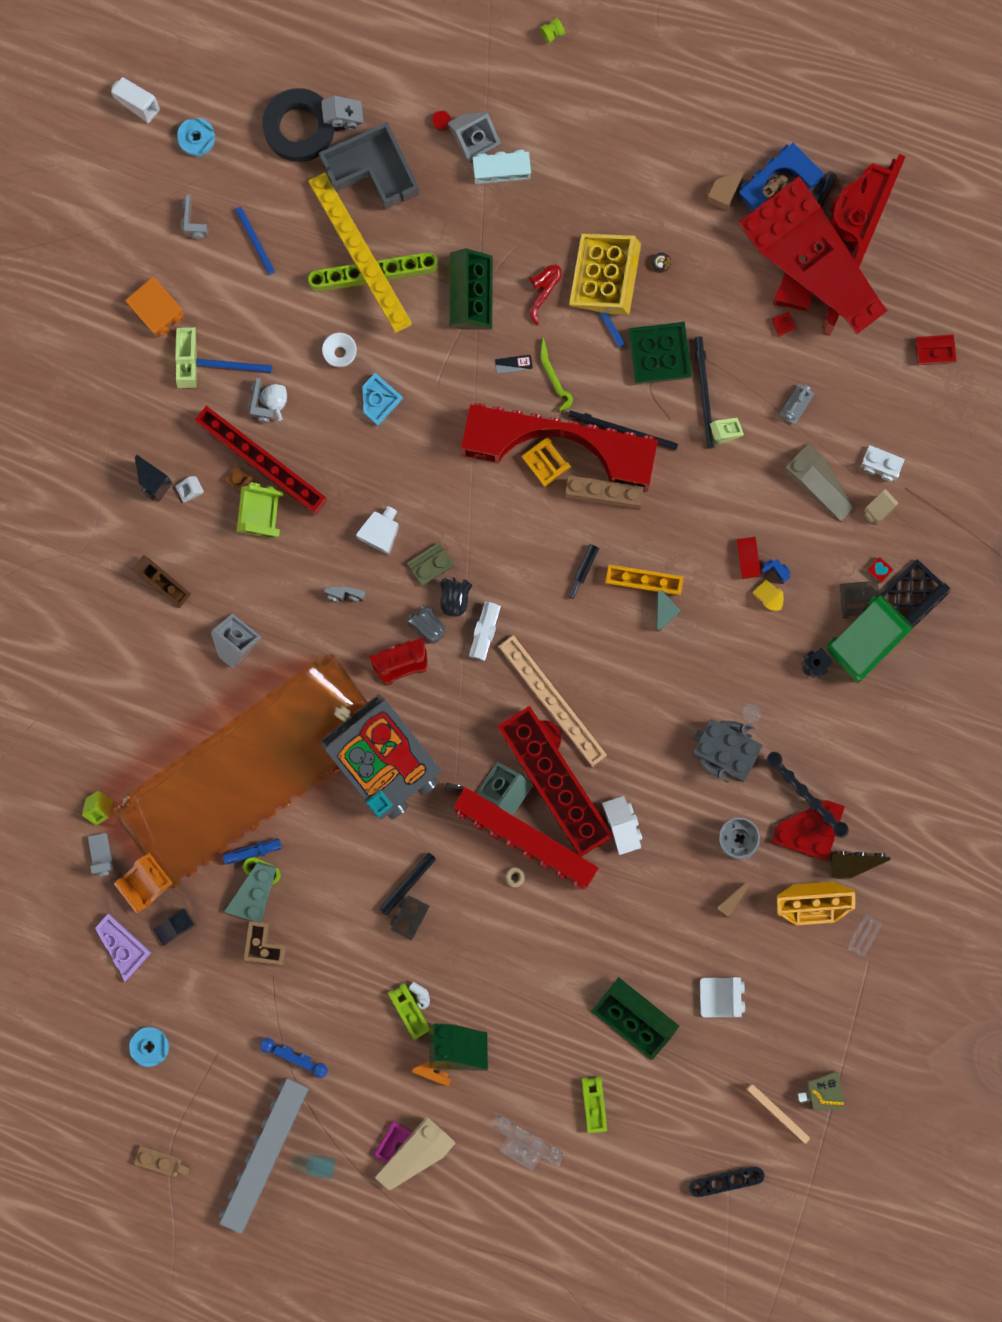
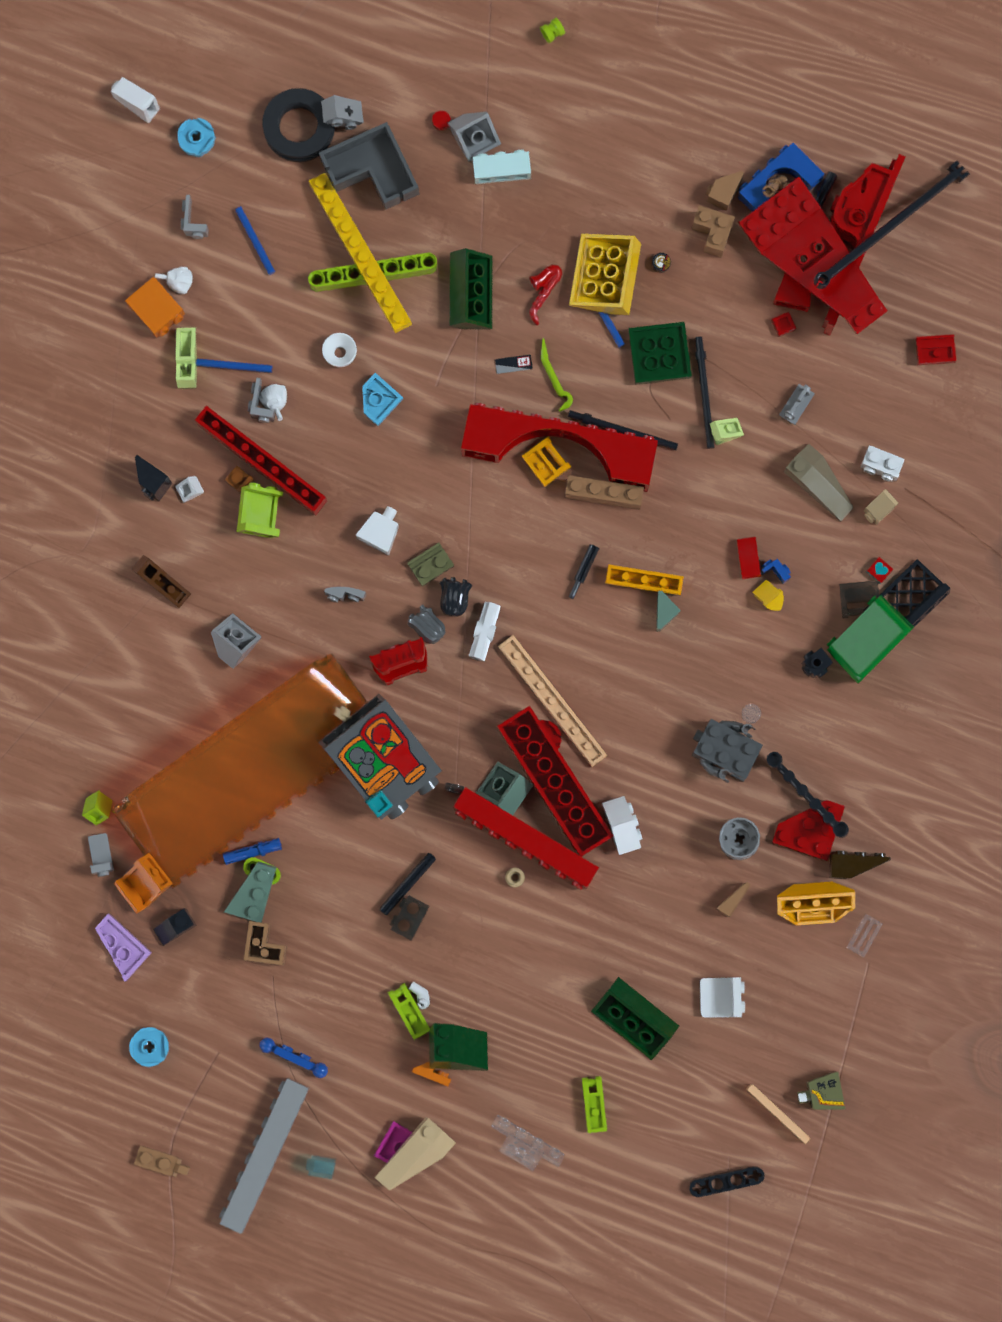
(177, 279): none -> white piece
(716, 225): none -> medium nougat brick
(955, 174): none -> black hinge

